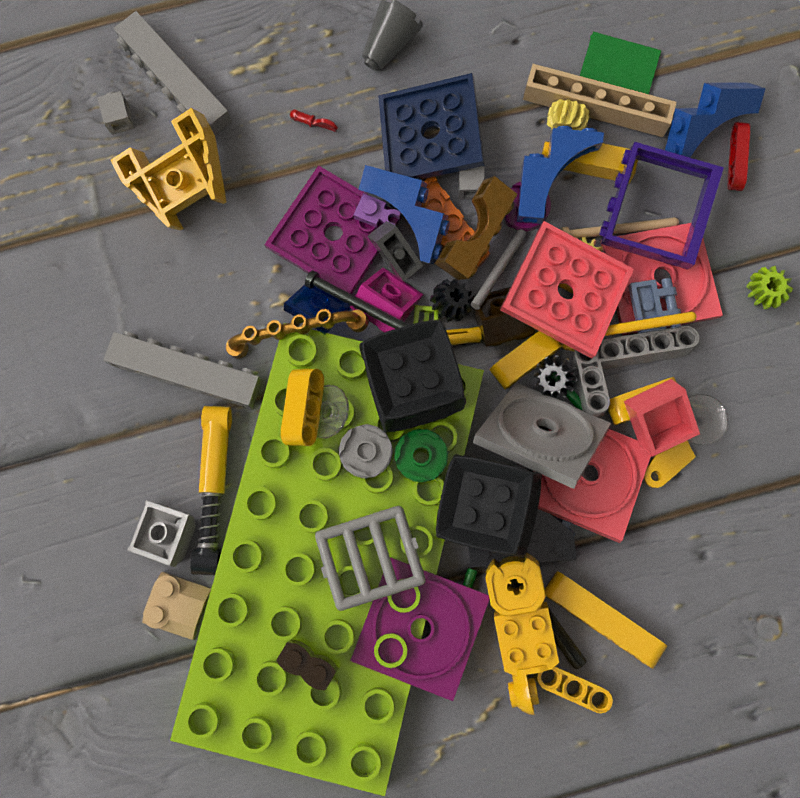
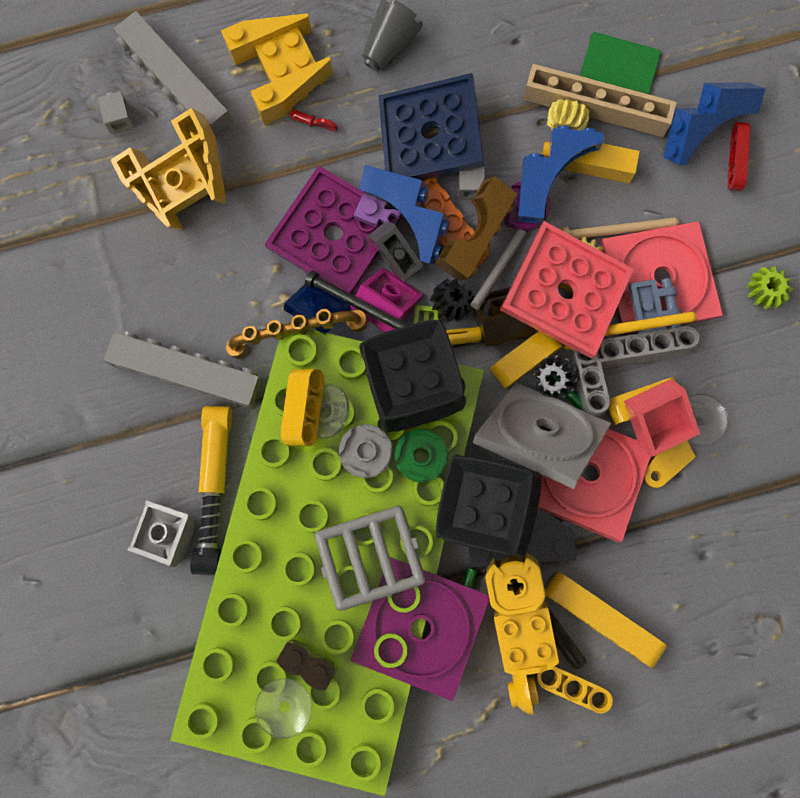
(175, 605): tan slope -> none
(273, 719): none -> clear dish
(284, 58): none -> yellow wedge
(694, 167): dark purple window -> none

